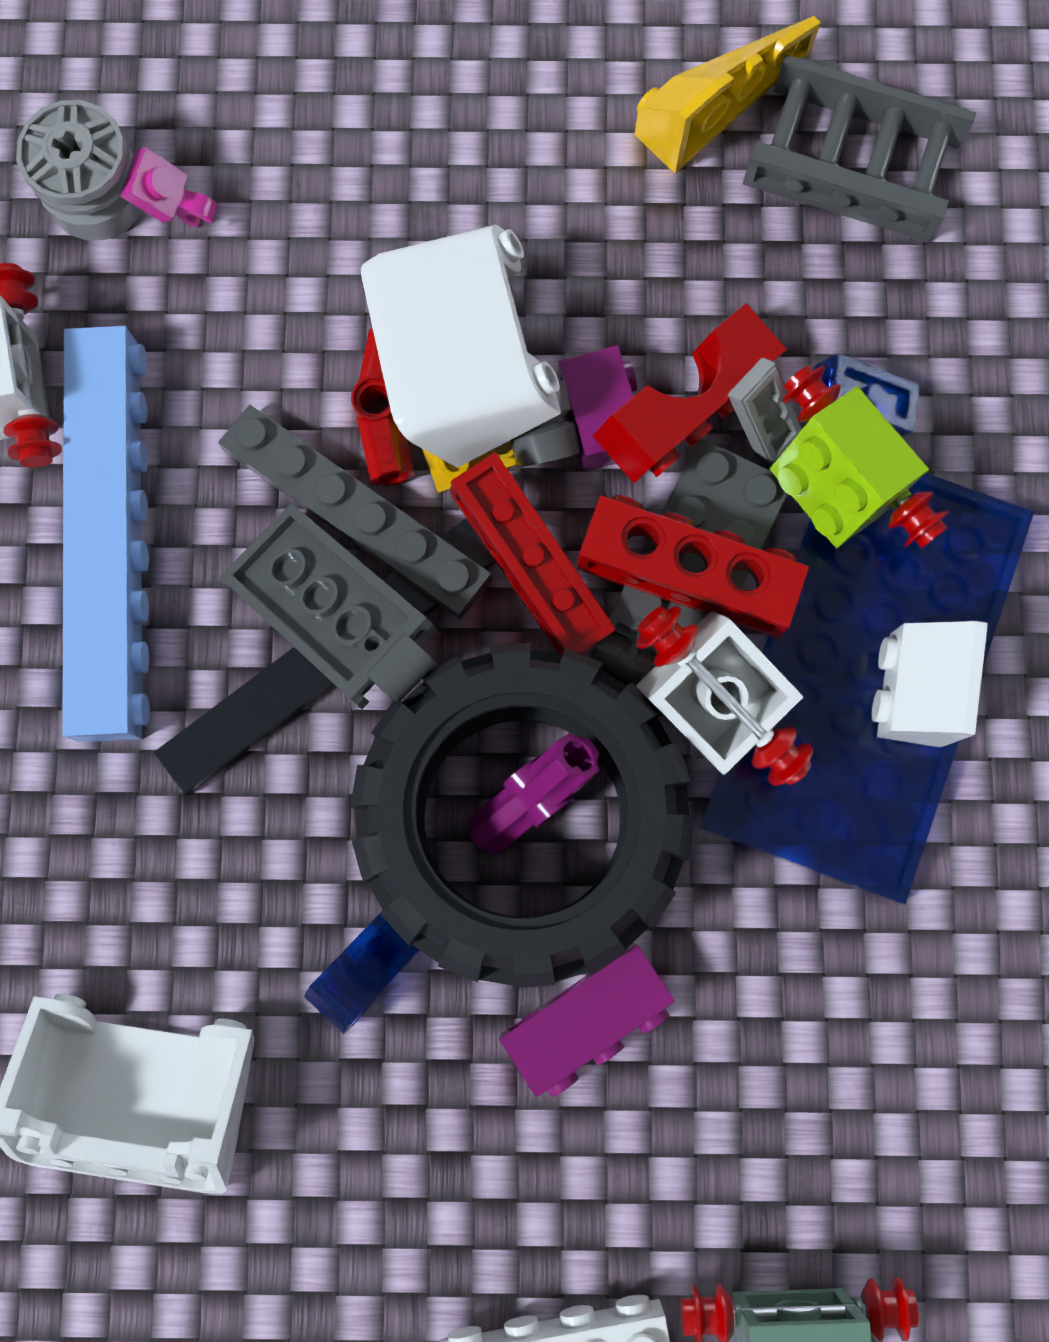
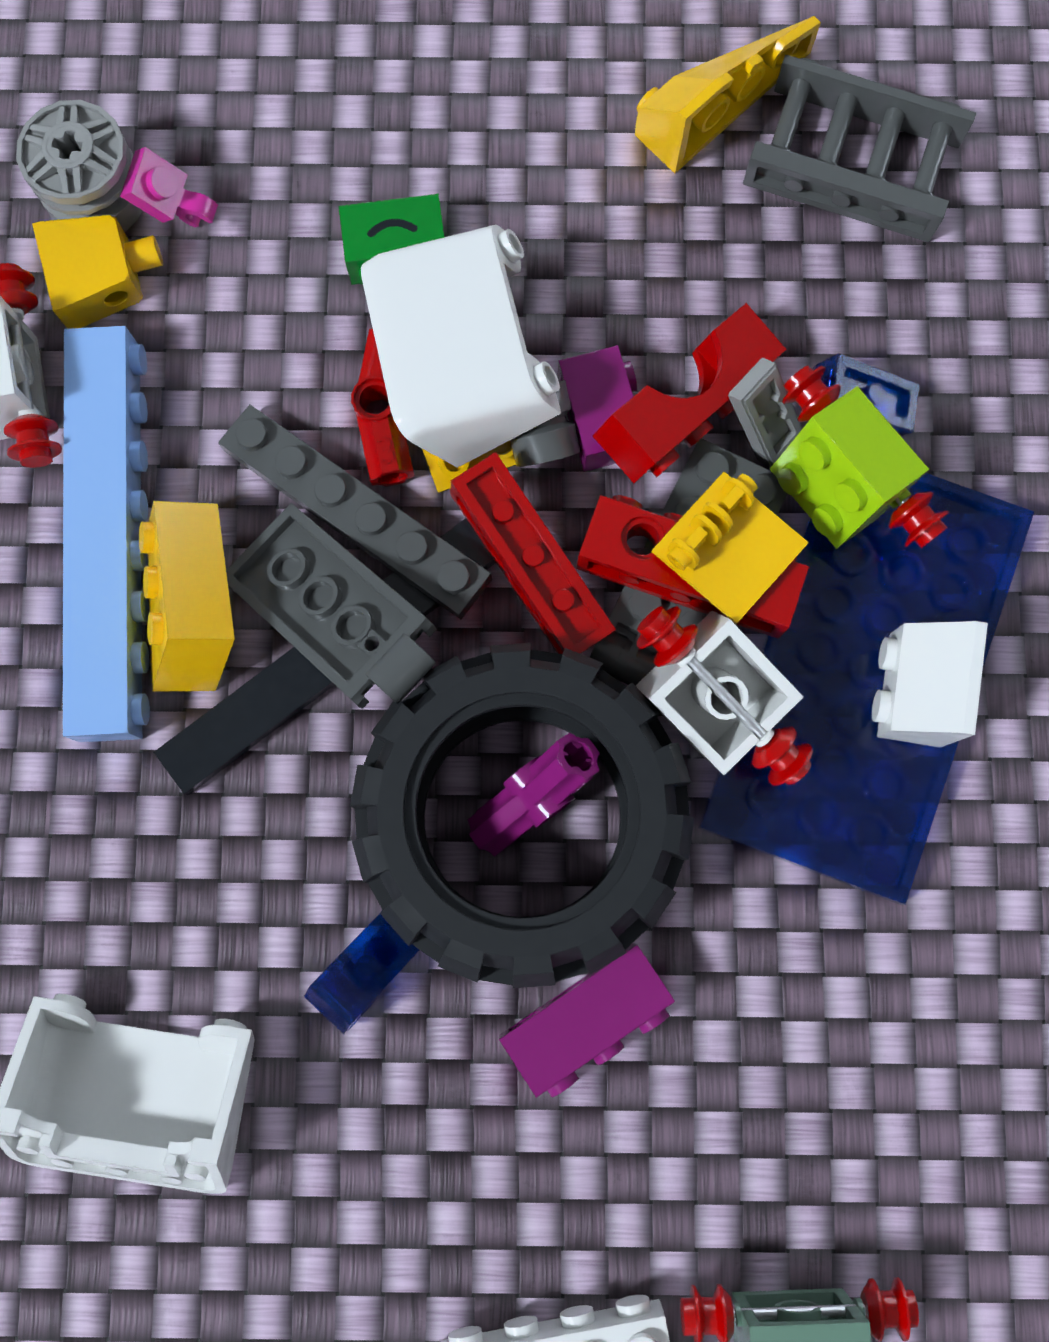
(92, 267): none -> yellow torso
(187, 596): none -> yellow wedge
(387, 226): none -> green brick
(730, 546): none -> yellow hinge

